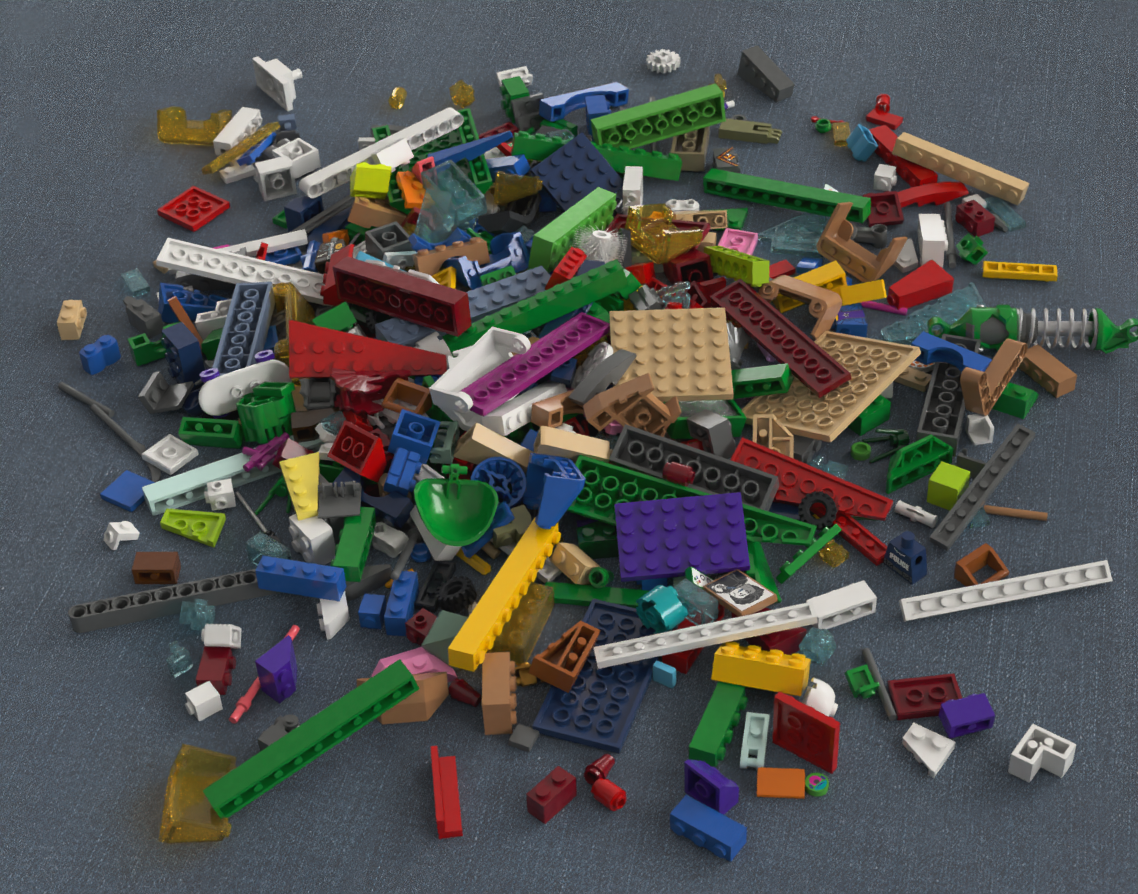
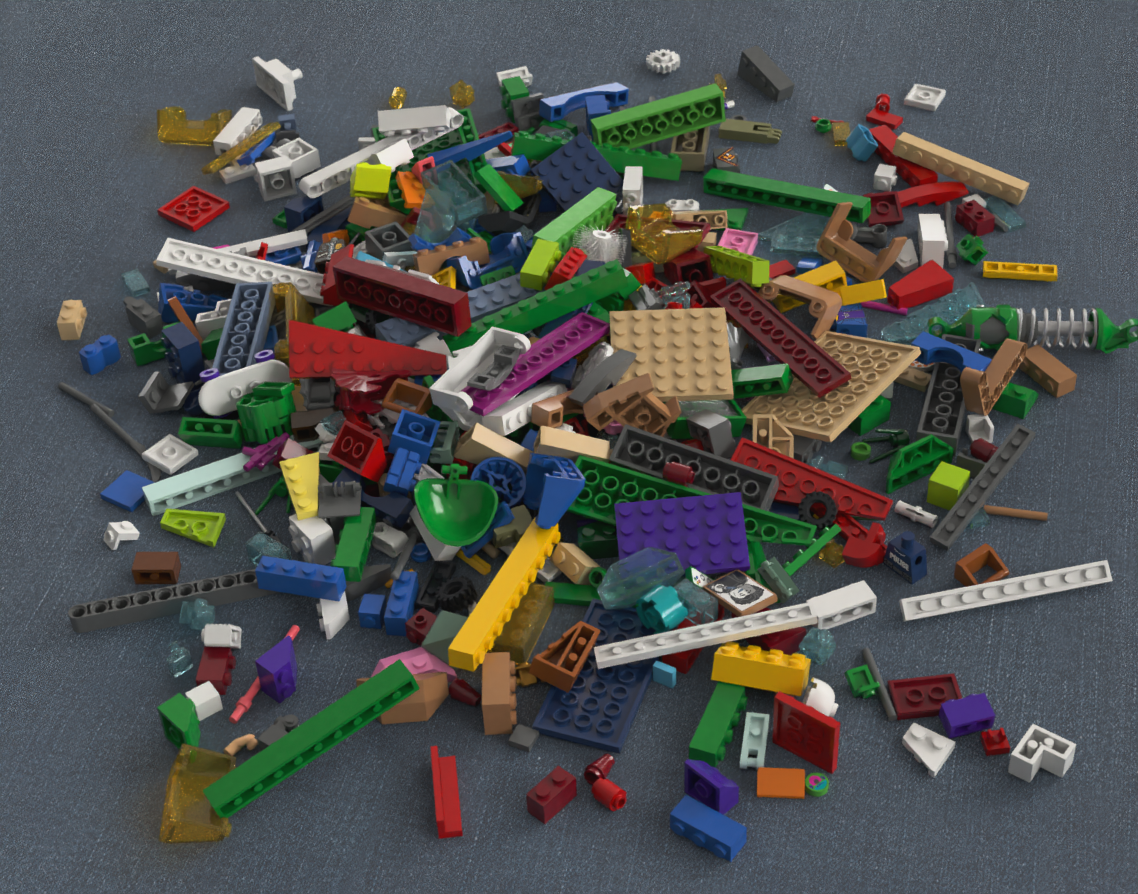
(180, 721): none -> green slope
(220, 494): white brick -> none
(239, 743): none -> light nougat arm
(414, 120): none -> white slope
(498, 188): none -> green tile
(498, 371): none -> dark grey slope
(540, 264): none -> lime brick
(637, 575): none -> clear light blue wedge
(778, 579): none -> sand green hinge
(865, 552): none -> red brick
(924, 97): none -> white tile
(982, 449): none -> dark red brick
(995, 742): none -> red tile

